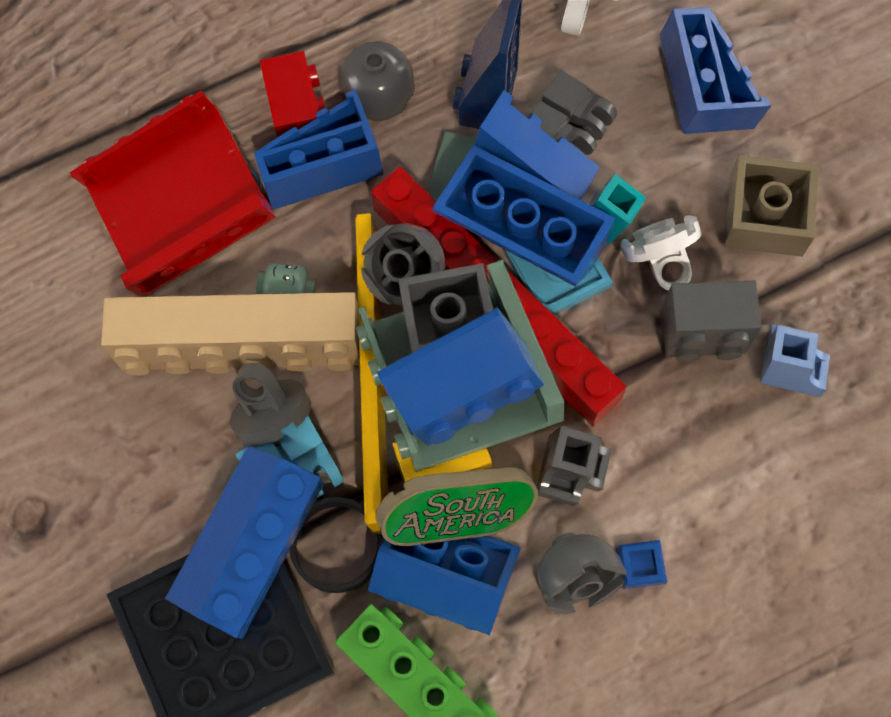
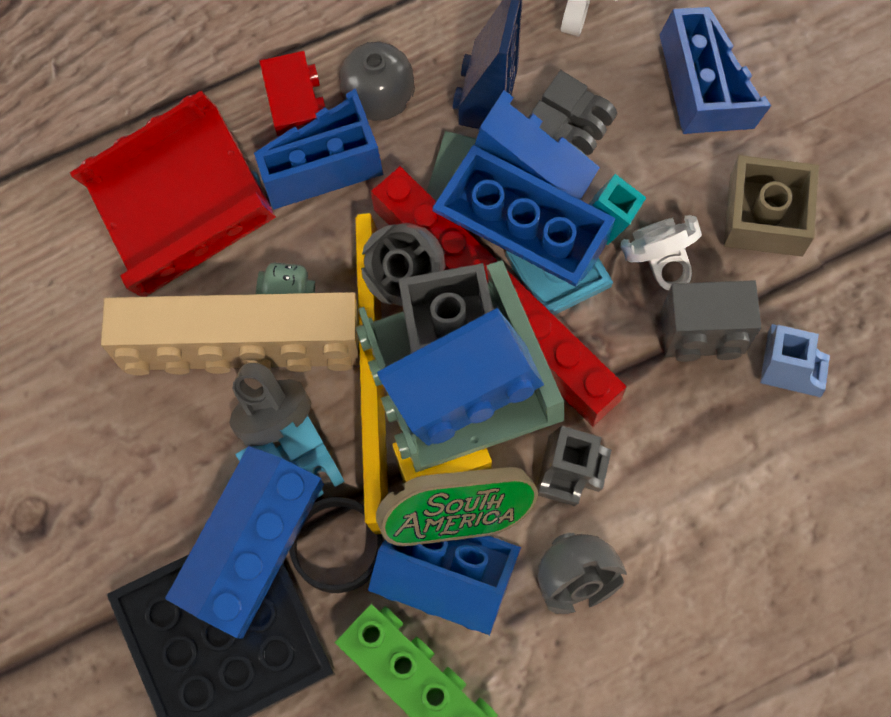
(643, 564): blue tile -> none

